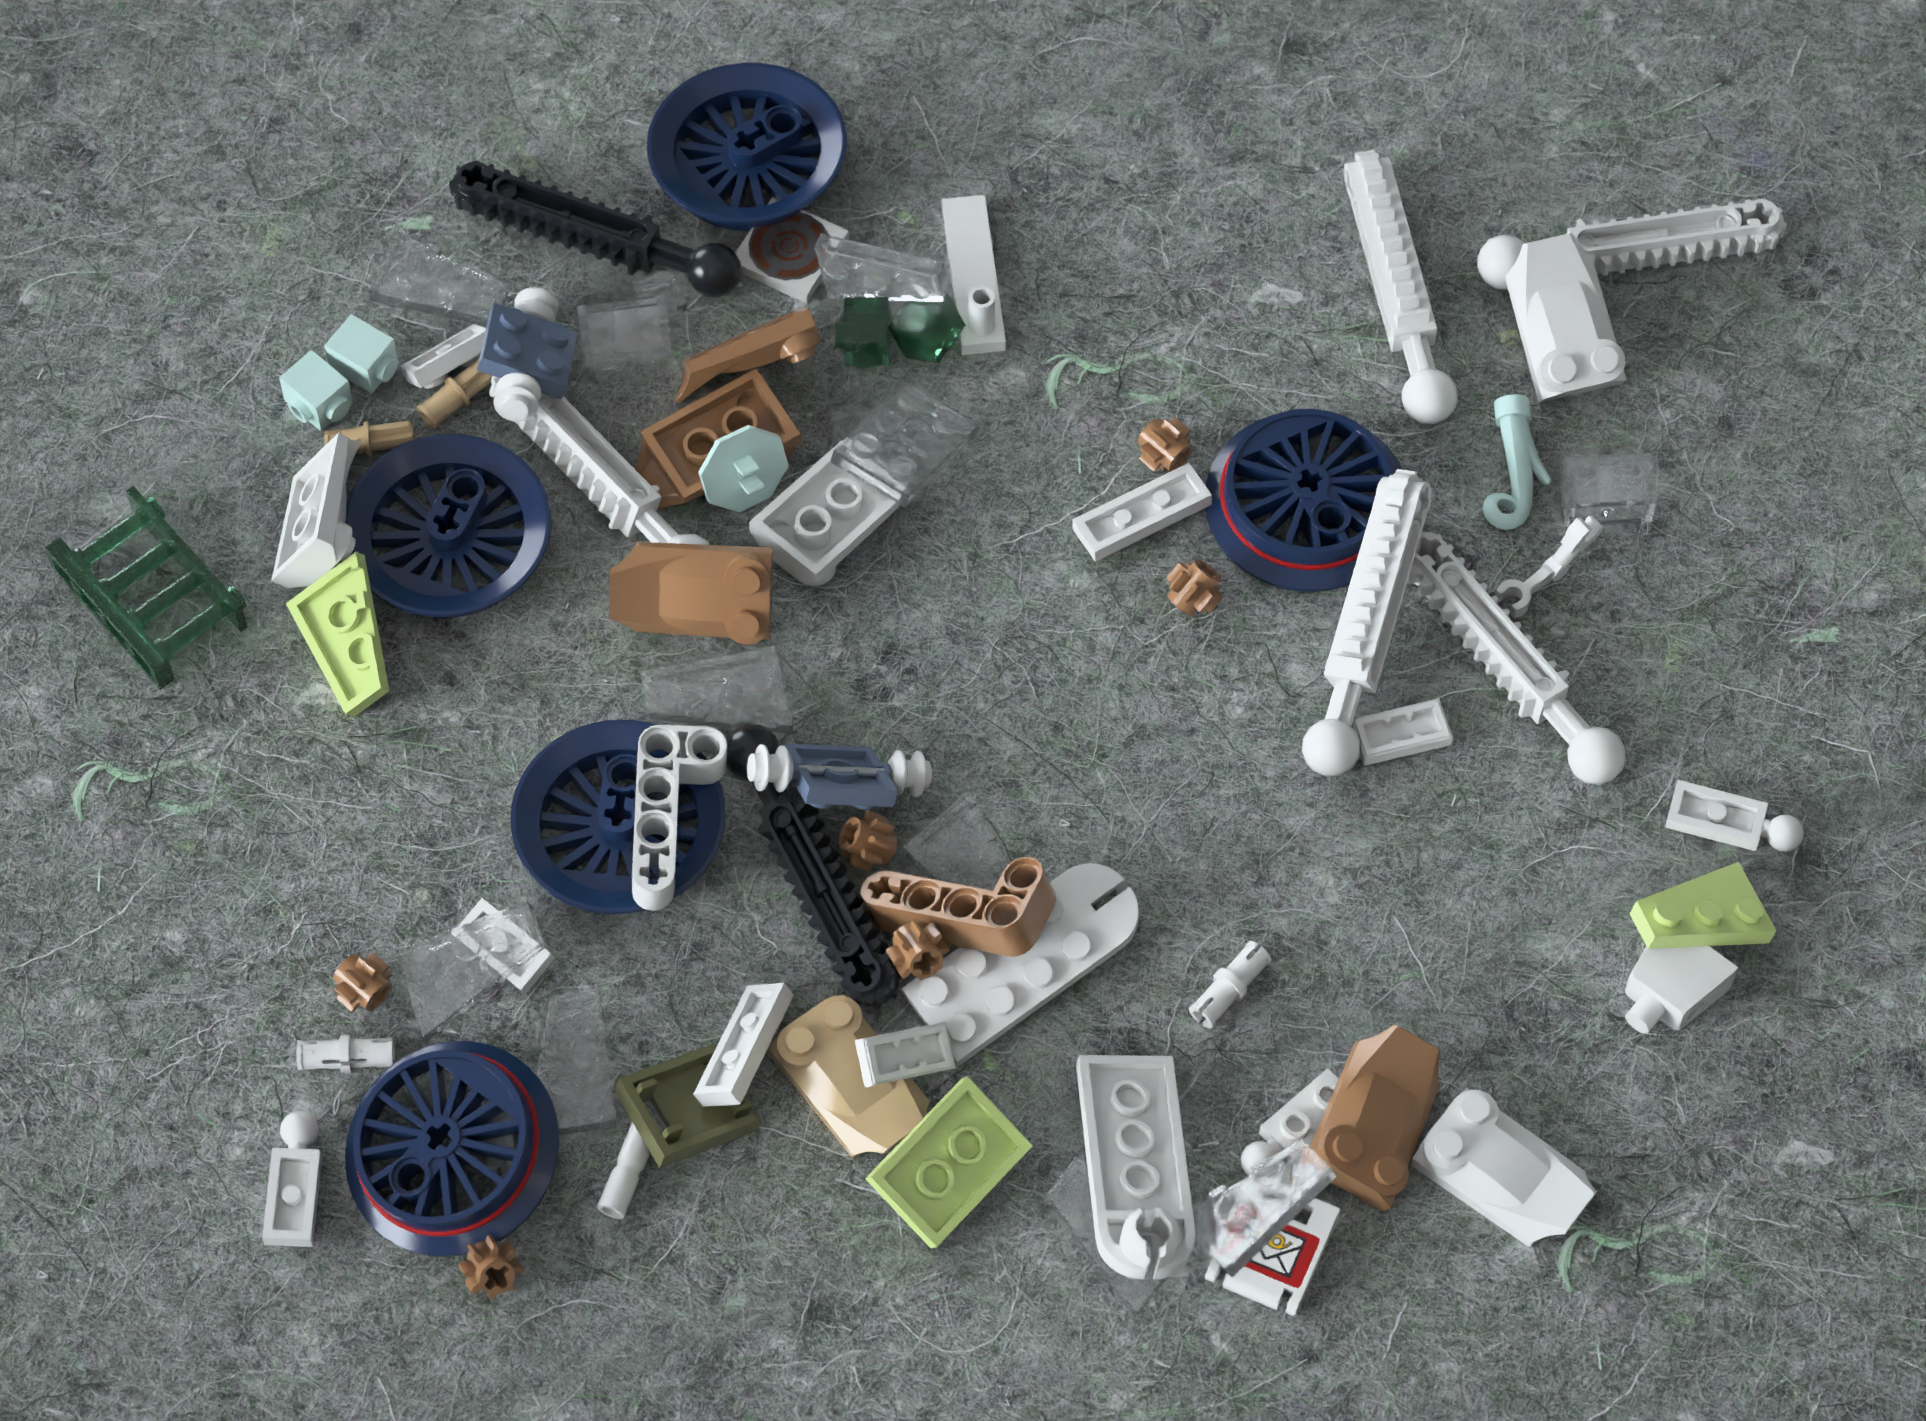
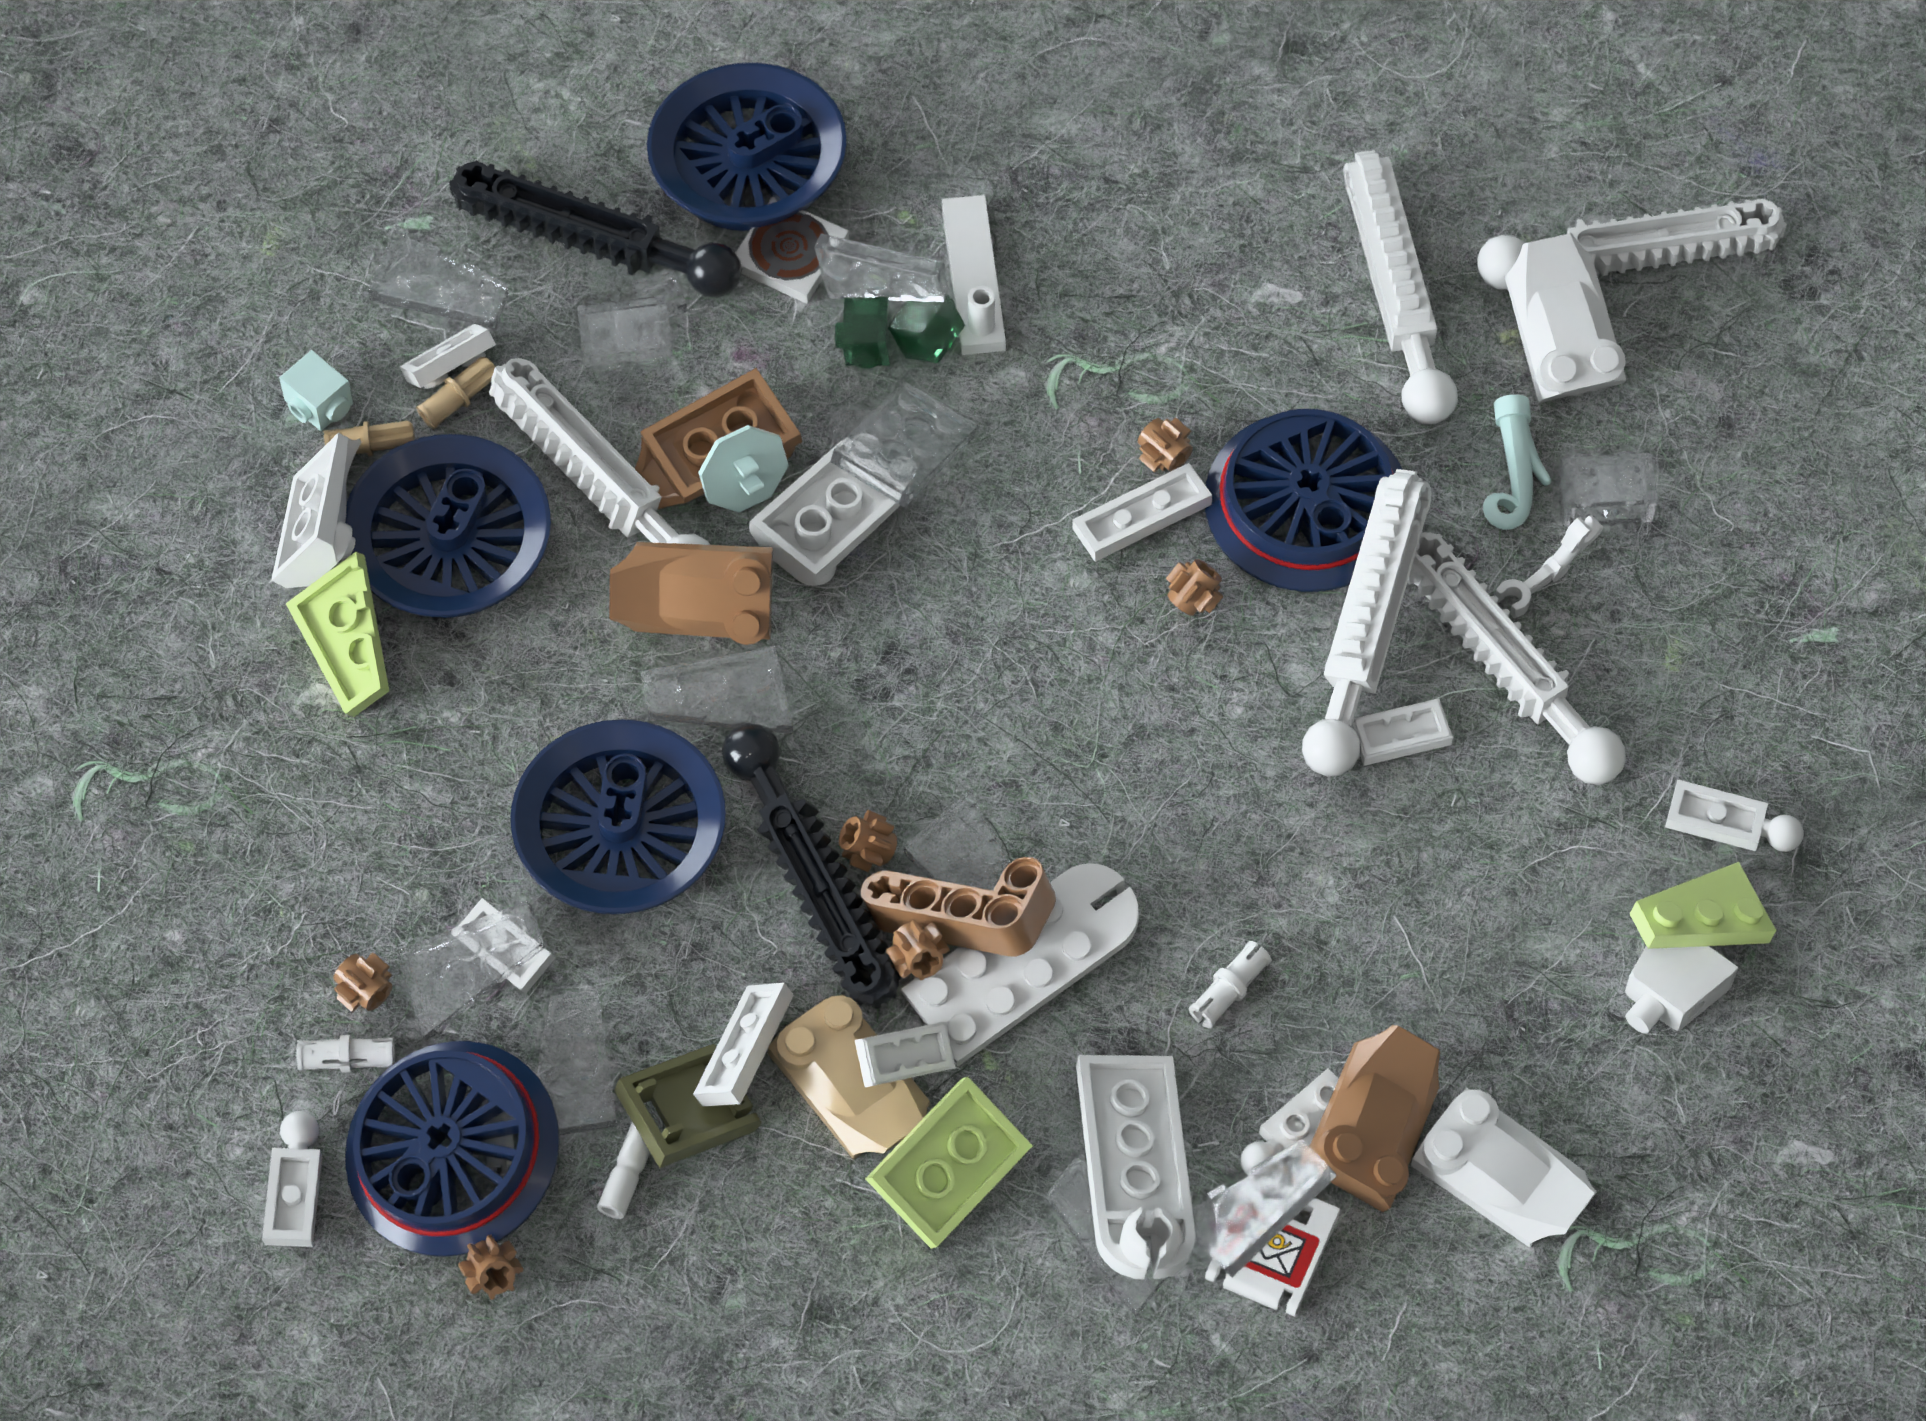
(129, 625): clear green fence -> none
(362, 354): light aqua brick -> none
(526, 353): sand blue plate -> none
(661, 816): white beam -> none
(784, 337): medium nougat slope -> none
(839, 774): plate -> none

